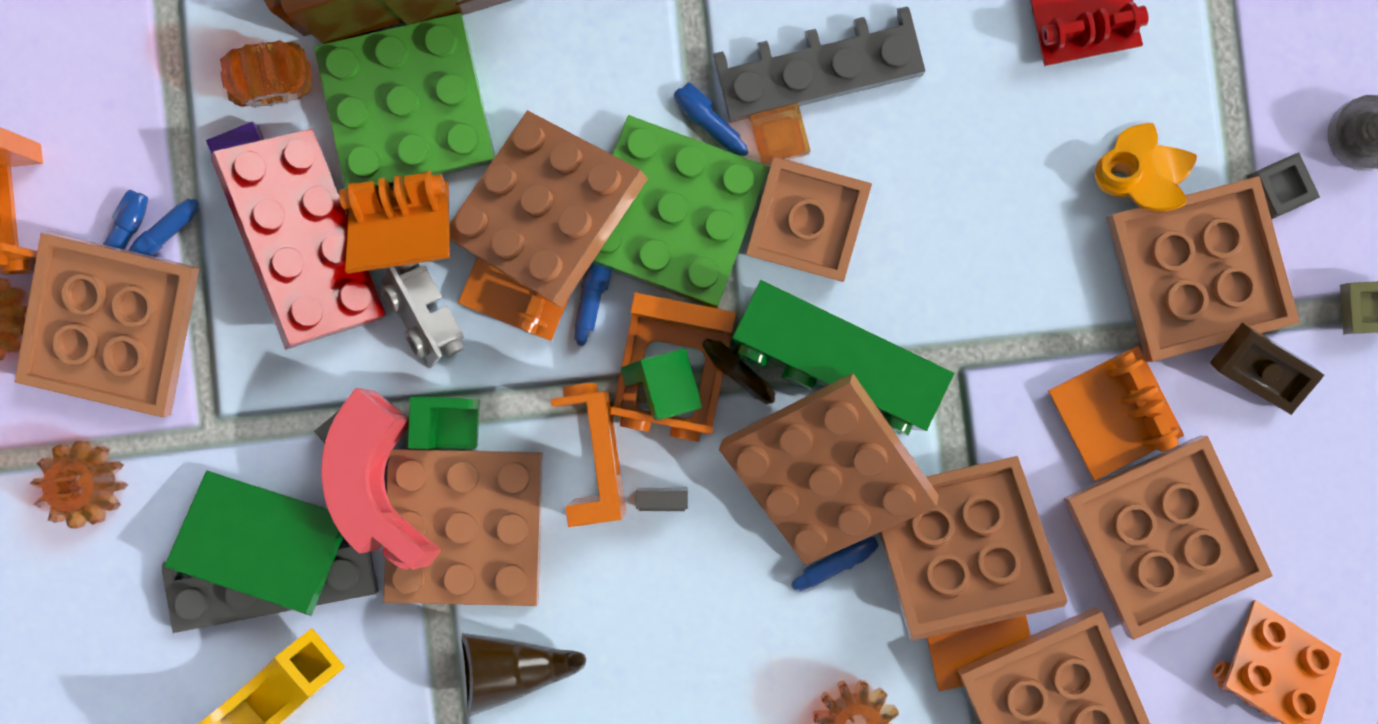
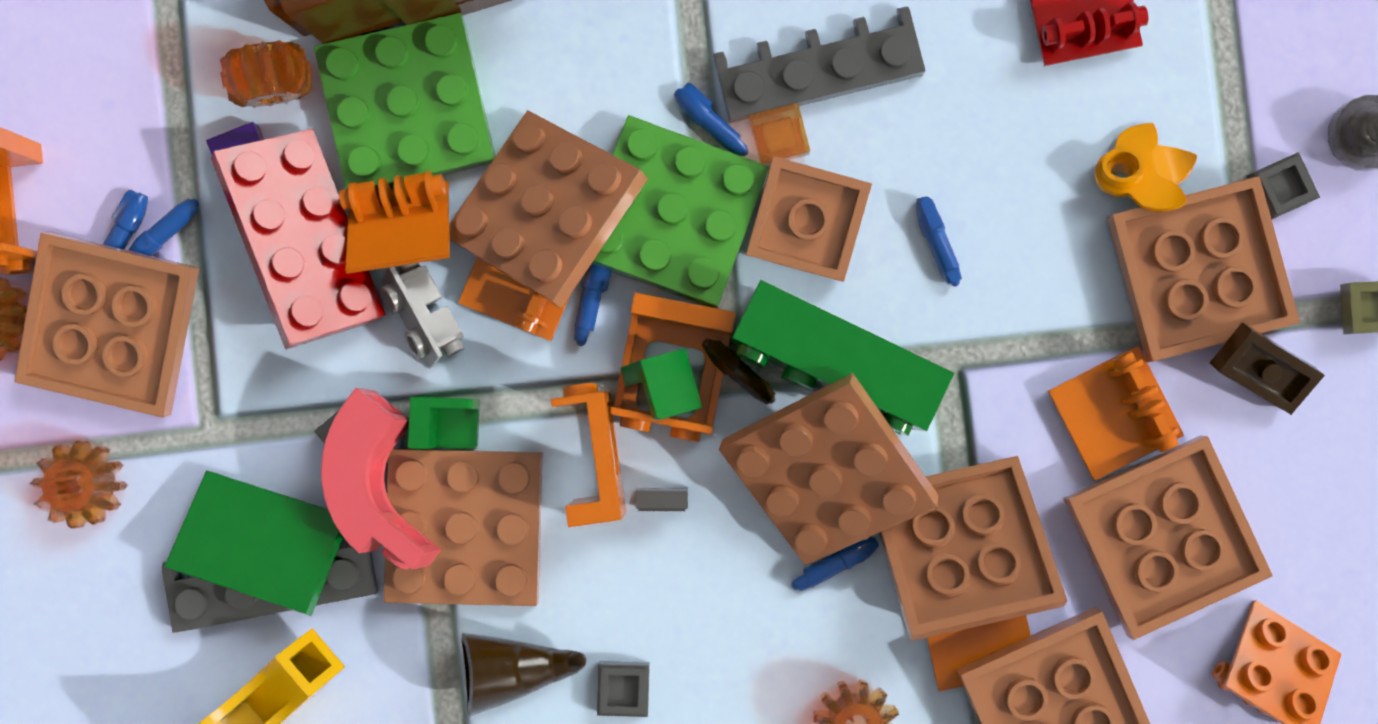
(623, 689): none -> dark grey tile
(934, 232): none -> blue piece

